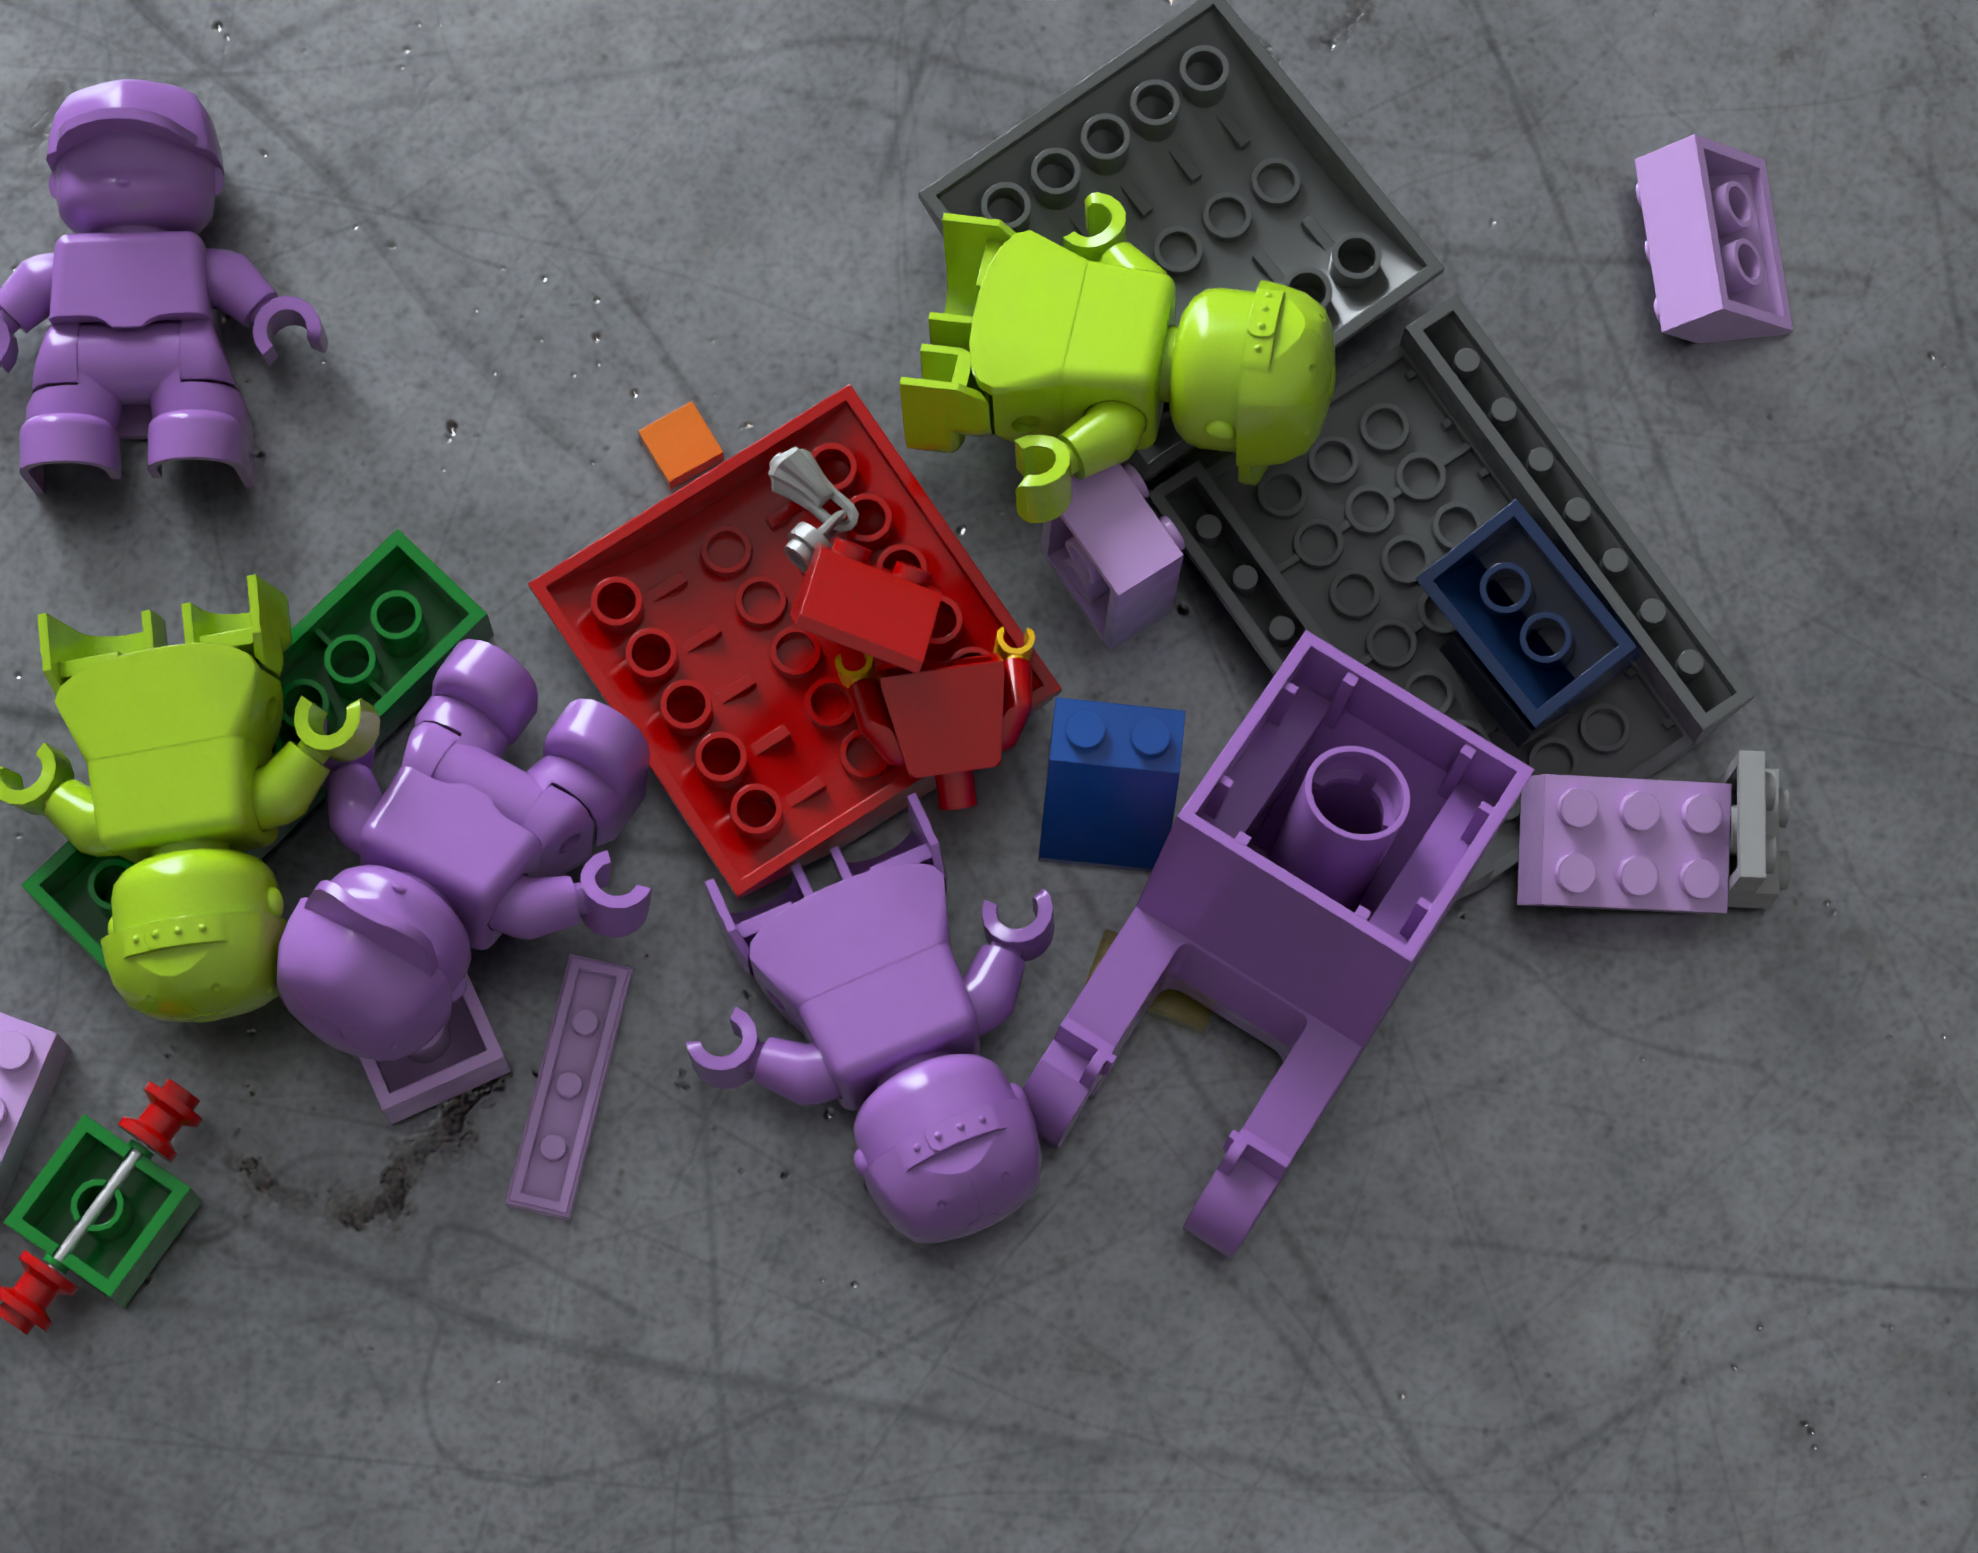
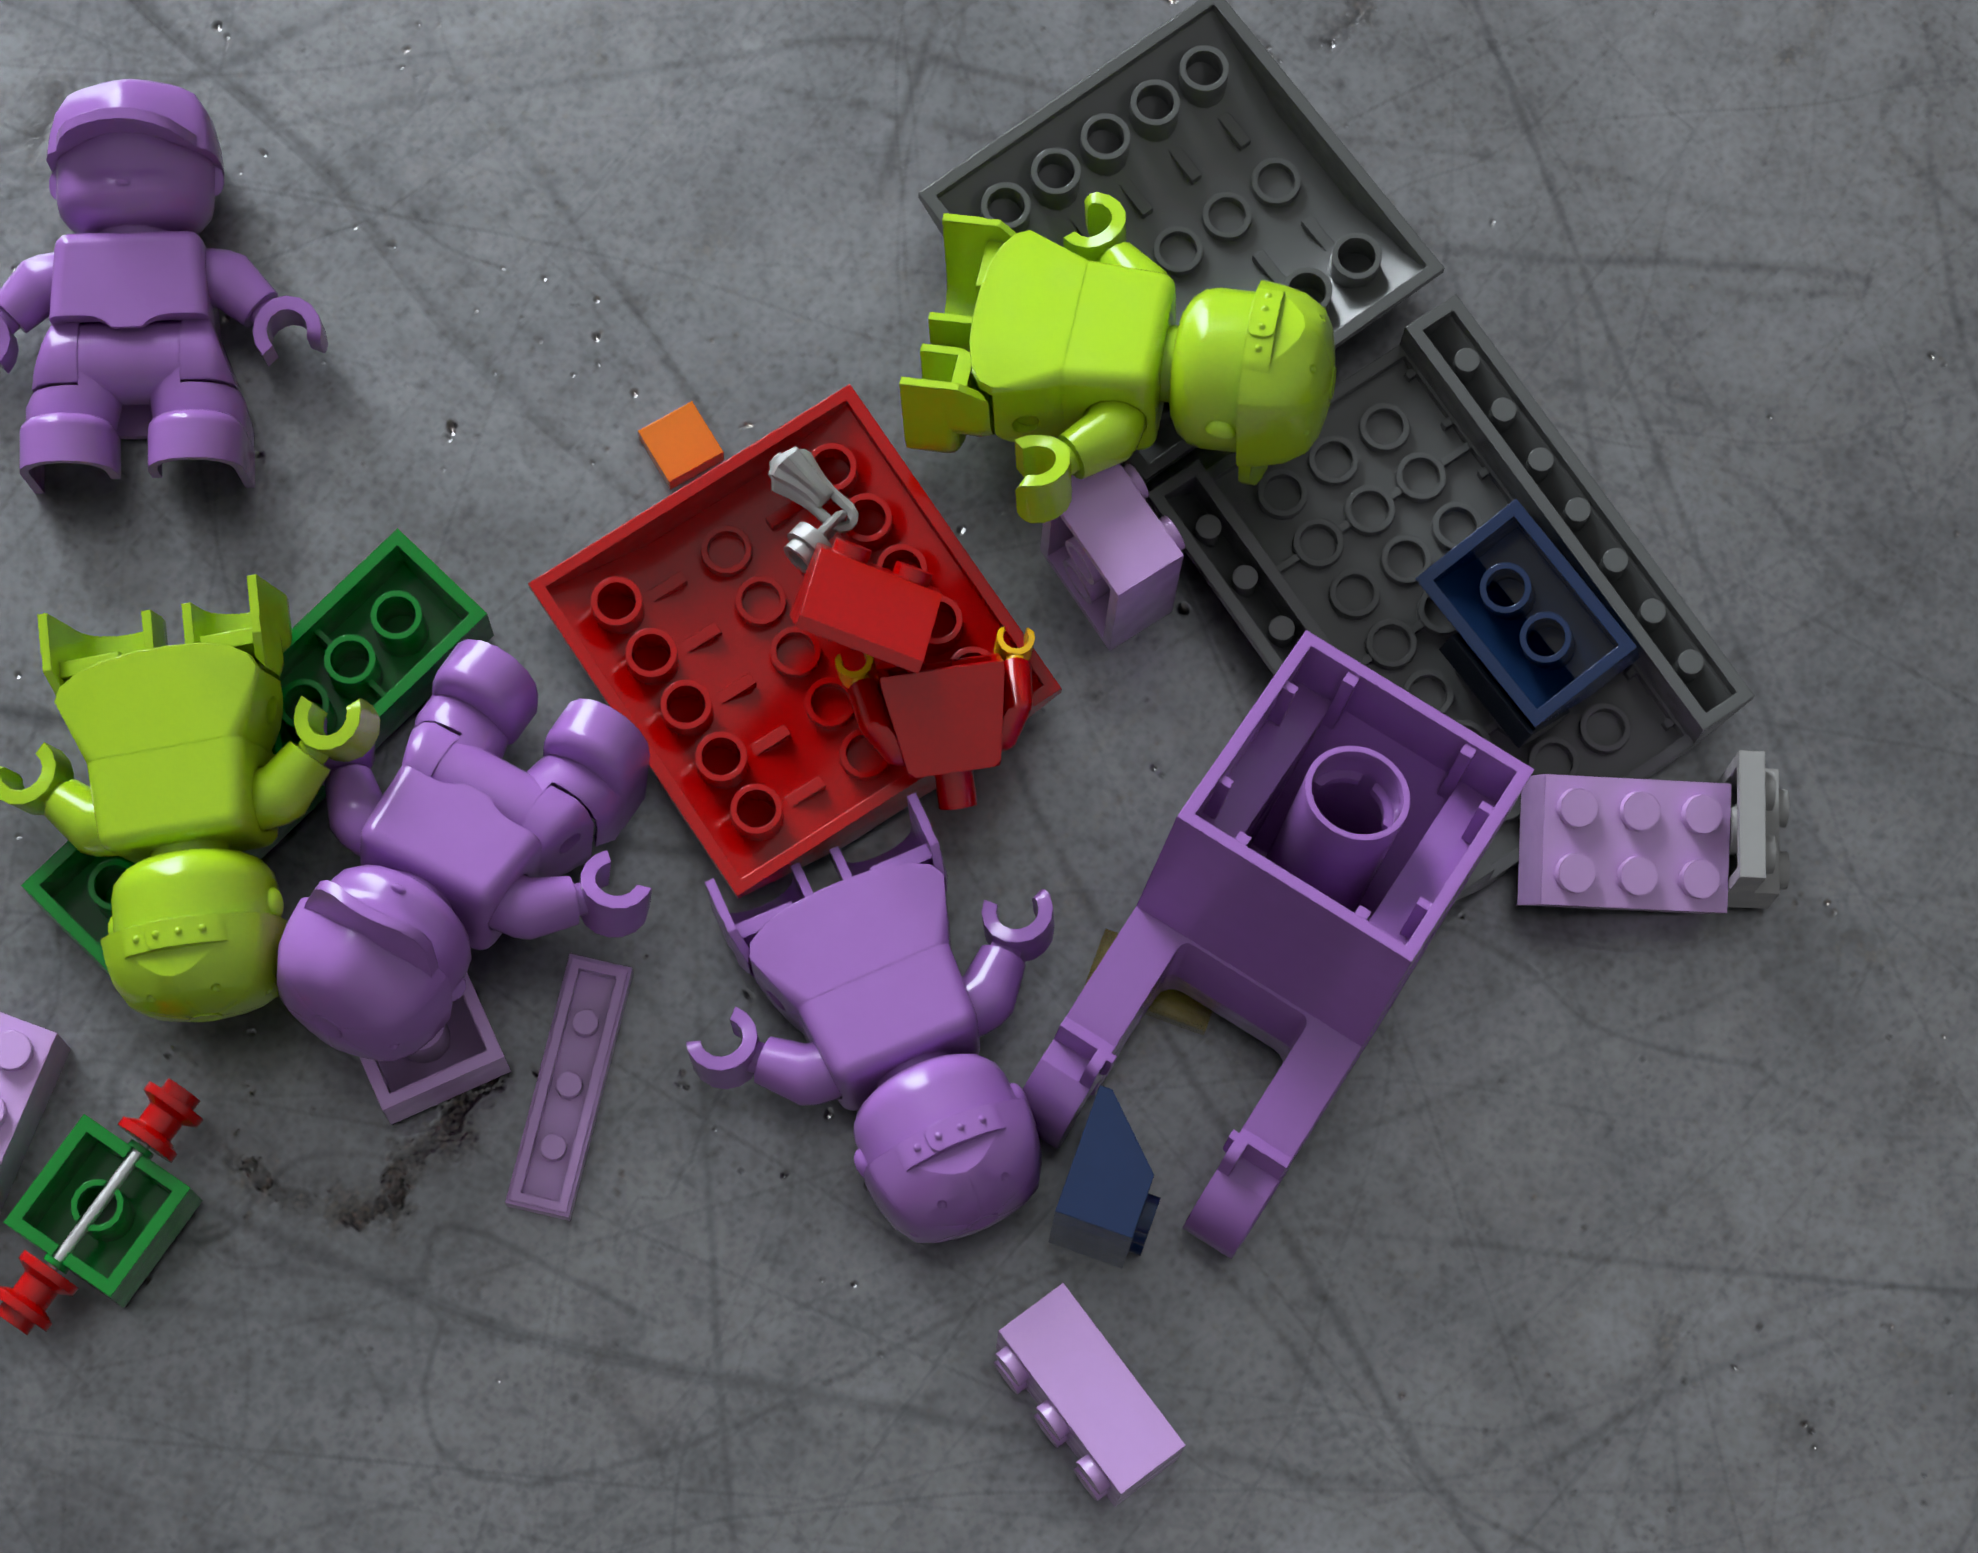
(1086, 1397): none -> lavender brick
(1106, 1193): none -> dark blue slope
(1110, 784): blue slope -> none
(1712, 242): lavender slope -> none

